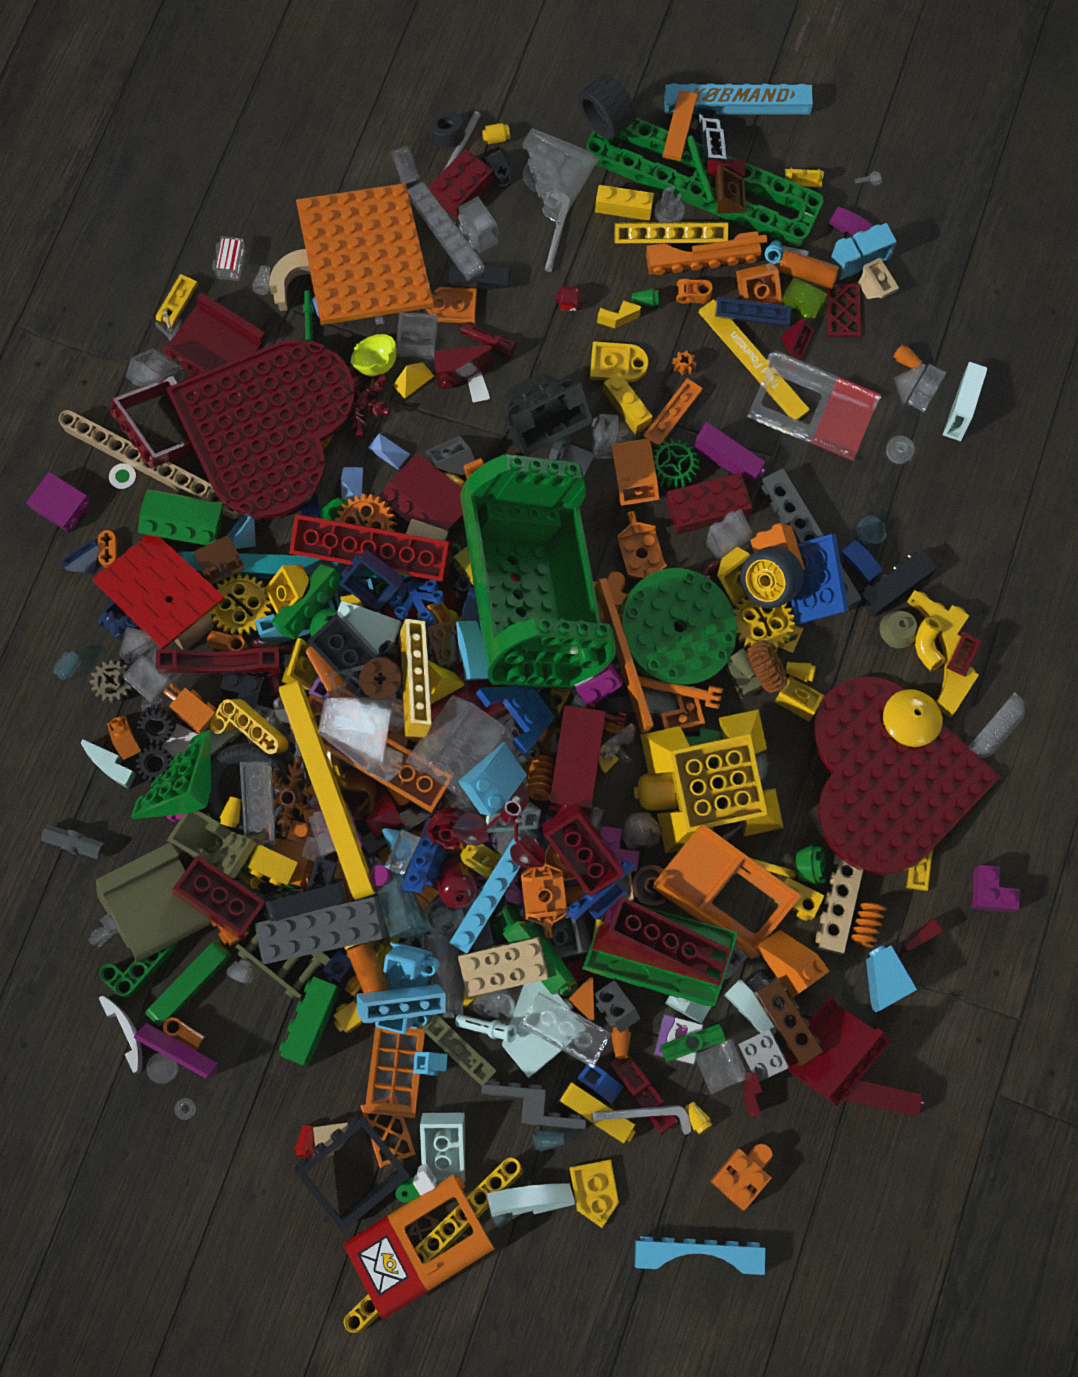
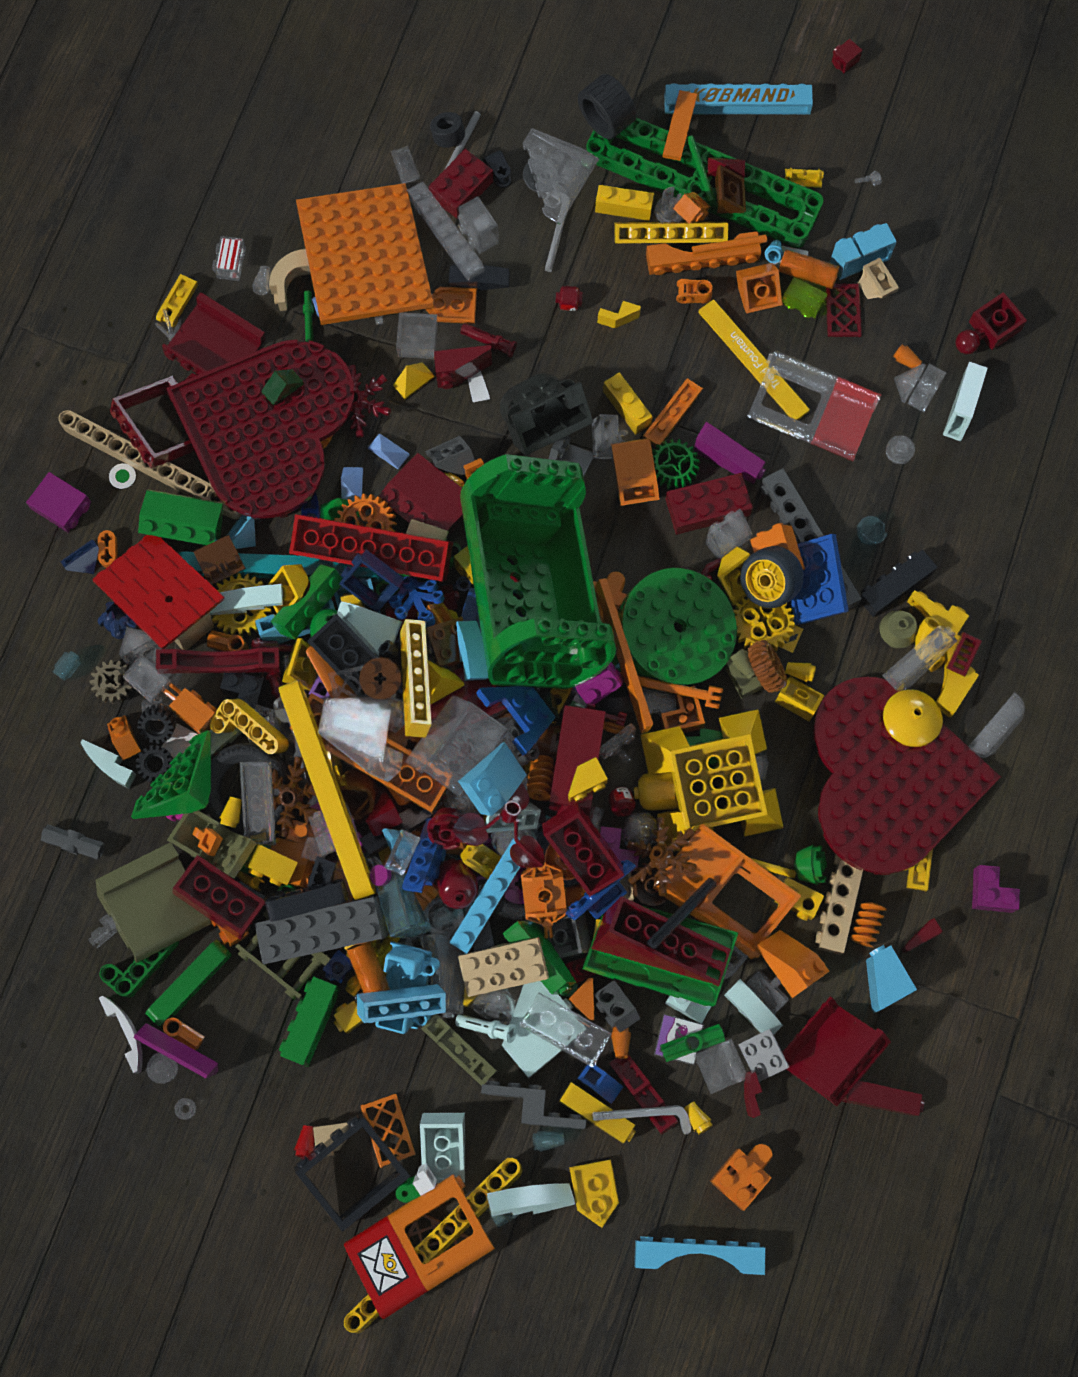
(150, 368): clear slope -> none
(209, 840): none -> orange plate
(241, 971): clear cone -> none
(249, 599): none -> light aqua slope
(281, 385): none -> dark green slope
(374, 355): neon yellow cylinder -> none
(391, 1078): piece -> none
(429, 1063): medium azure brick -> none
(496, 133): yellow brick -> none
(504, 920): green slope -> none
(587, 778): none -> yellow slope
(608, 763): yellow tile -> none
(614, 358): yellow tile -> none
(621, 801): none -> dark red head
(640, 537): orange plate -> none
(646, 298): green cone -> none
(661, 856): none -> reddish brown piece
(676, 919): none -> black axle
(685, 358): orange gear -> none
(692, 207): none -> orange brick
(711, 135): black slope -> none
(753, 311): dark blue plate -> none
(797, 338): dark red slope -> none
(812, 1044): reddish brown brick -> none
(846, 55): none -> dark red brick
(849, 221): magenta slope -> none
(862, 560): blue slope -> none
(920, 658): none -> clear slope
(993, 323): none -> dark red brick

